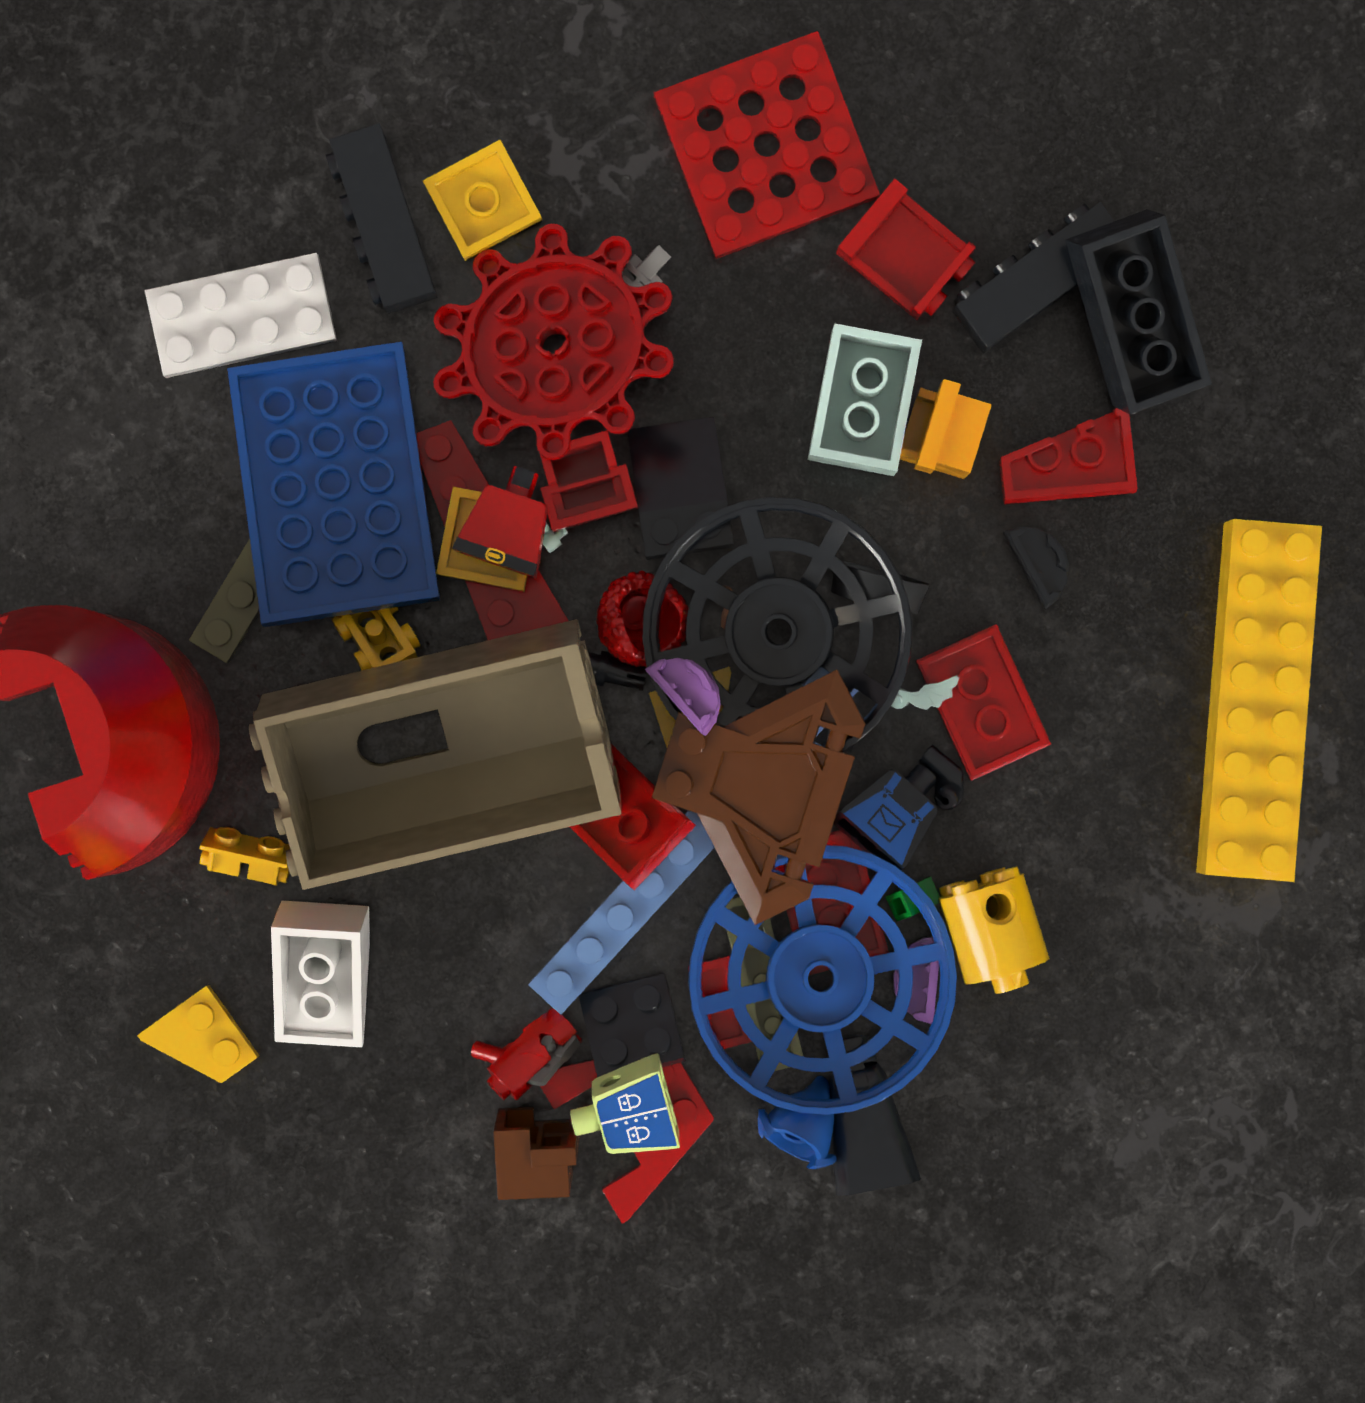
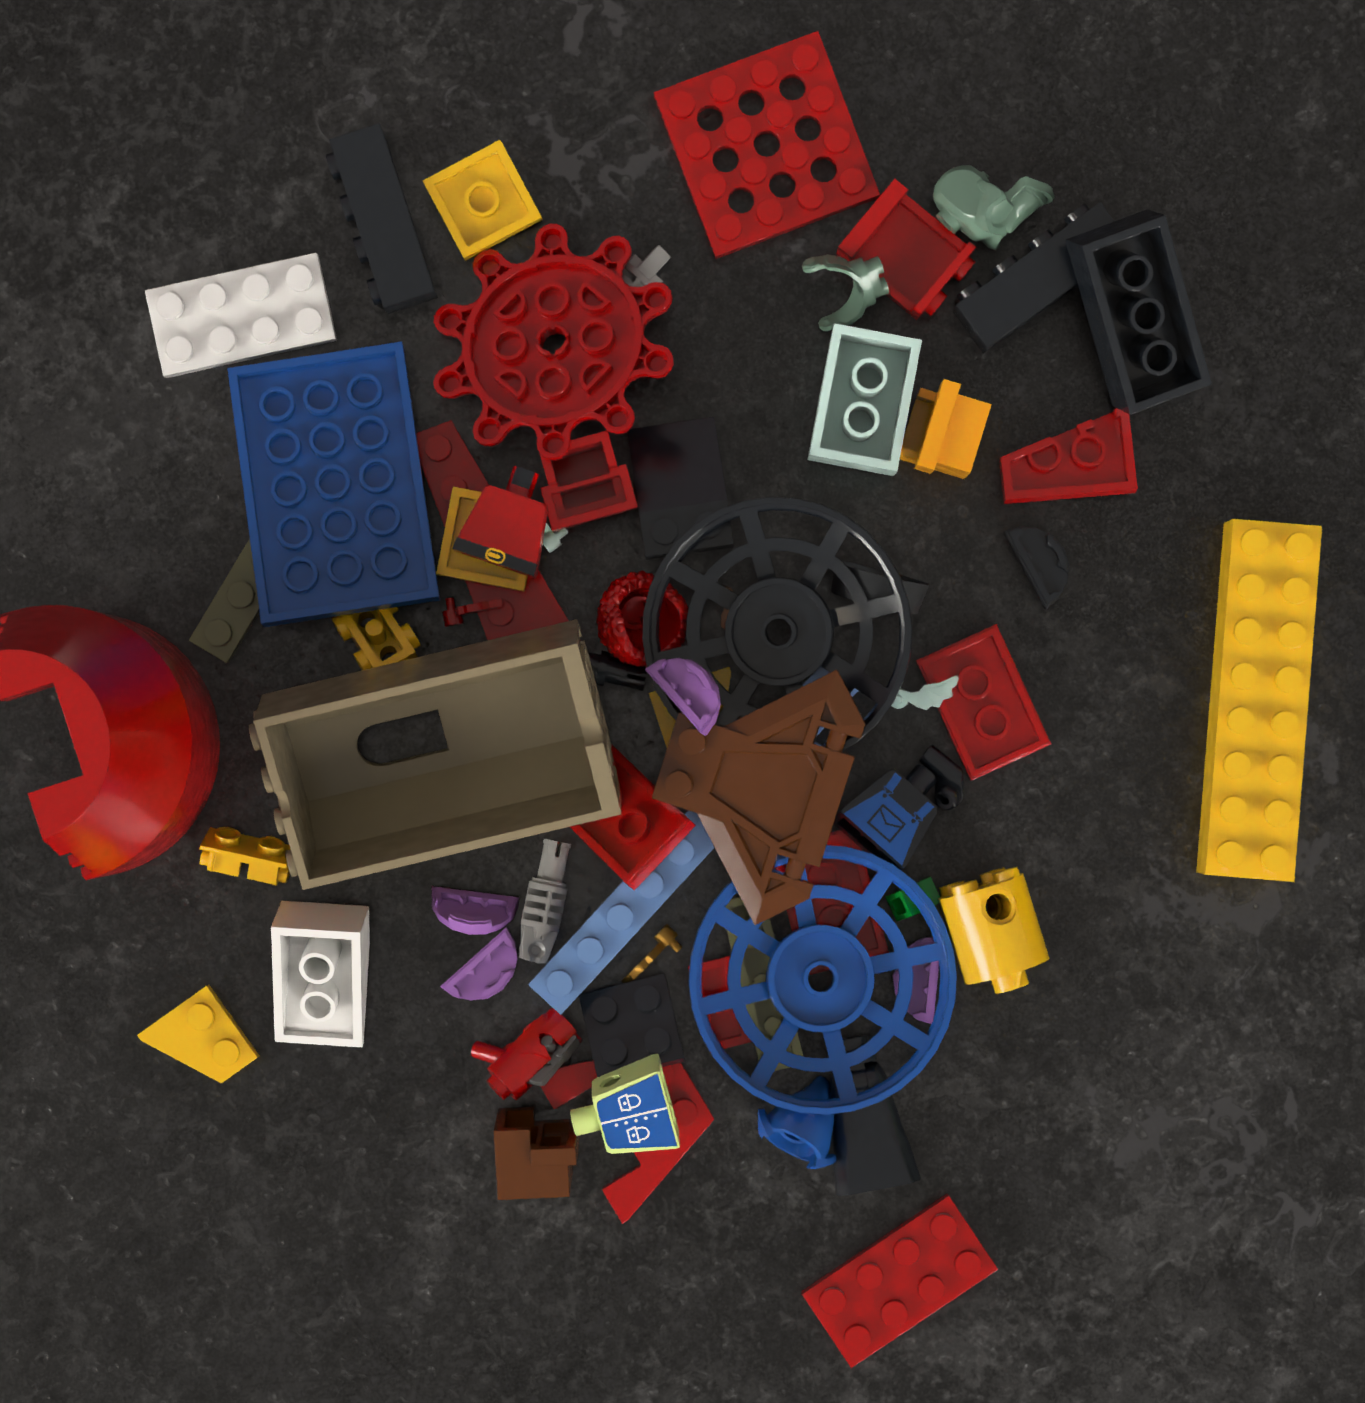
(454, 615): none -> red piece
(473, 911): none -> medium lavender plate
(486, 971): none -> medium lavender plate
(544, 904): none -> light grey hinge
(665, 937): none -> pearl gold piece
(866, 286): none -> sand green helmet
(899, 1280): none -> red piece
(983, 209): none -> sand green head

